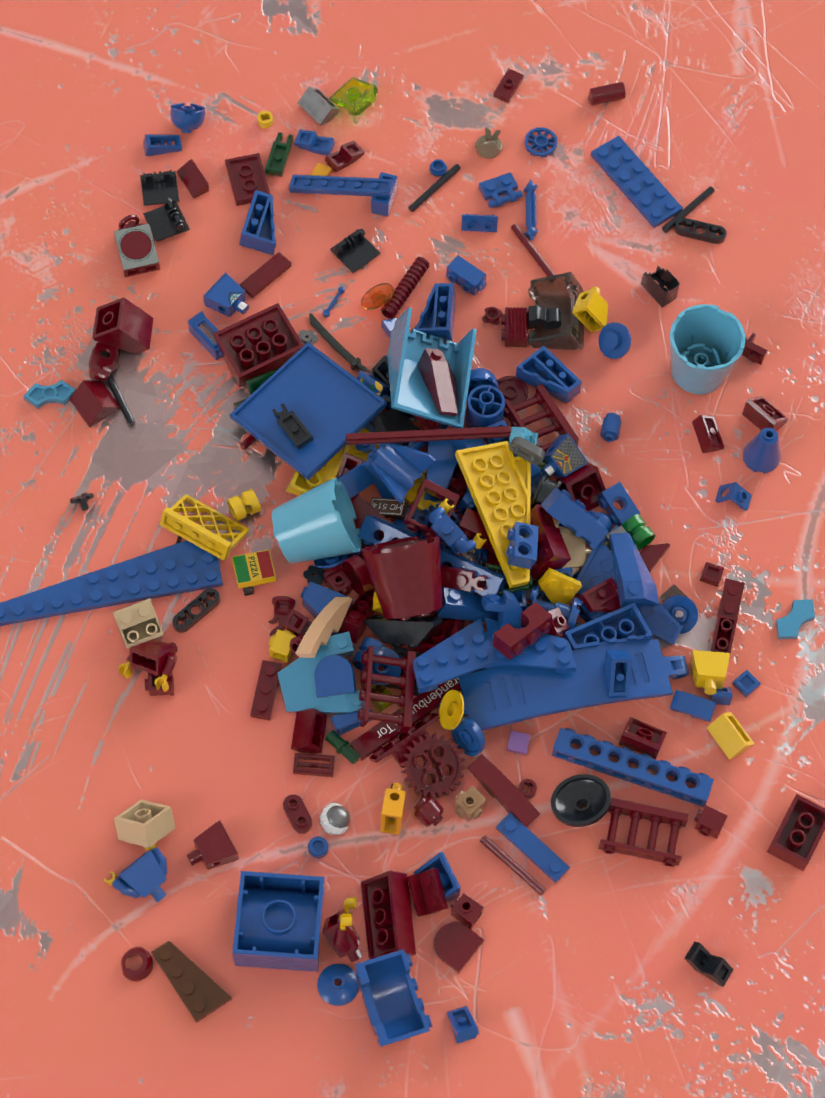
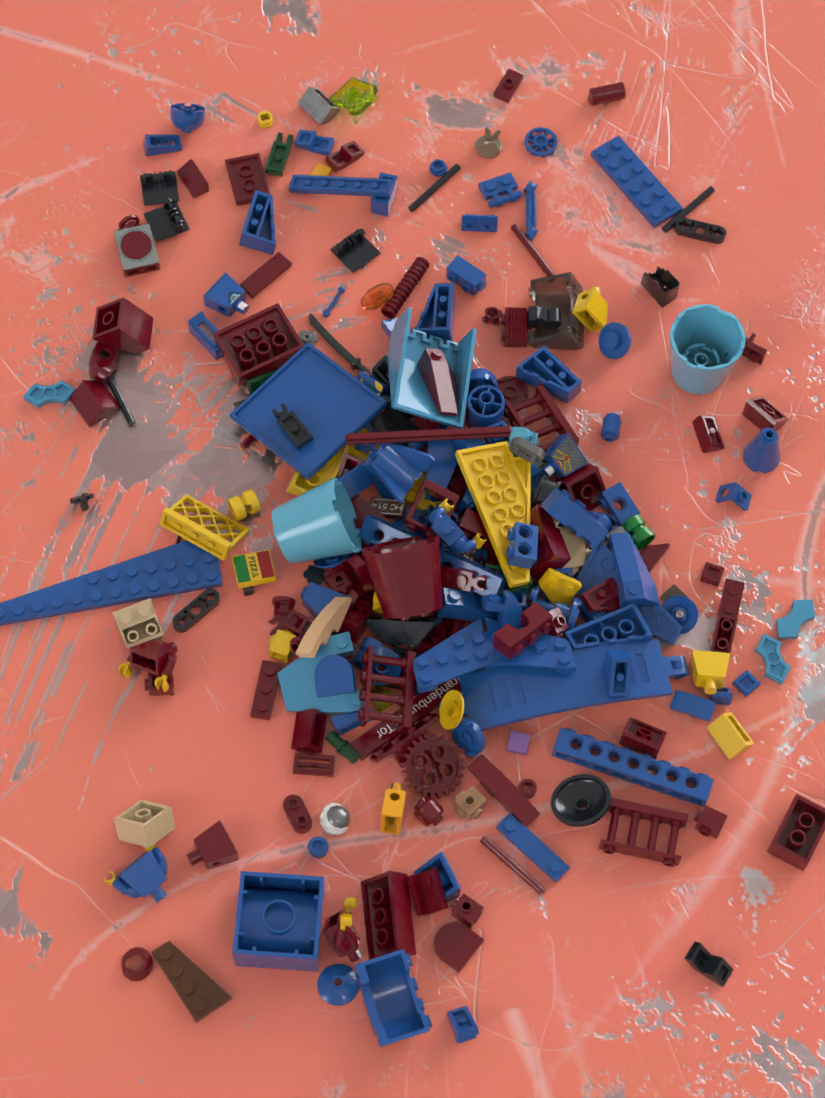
(776, 667): none -> dark azure tile

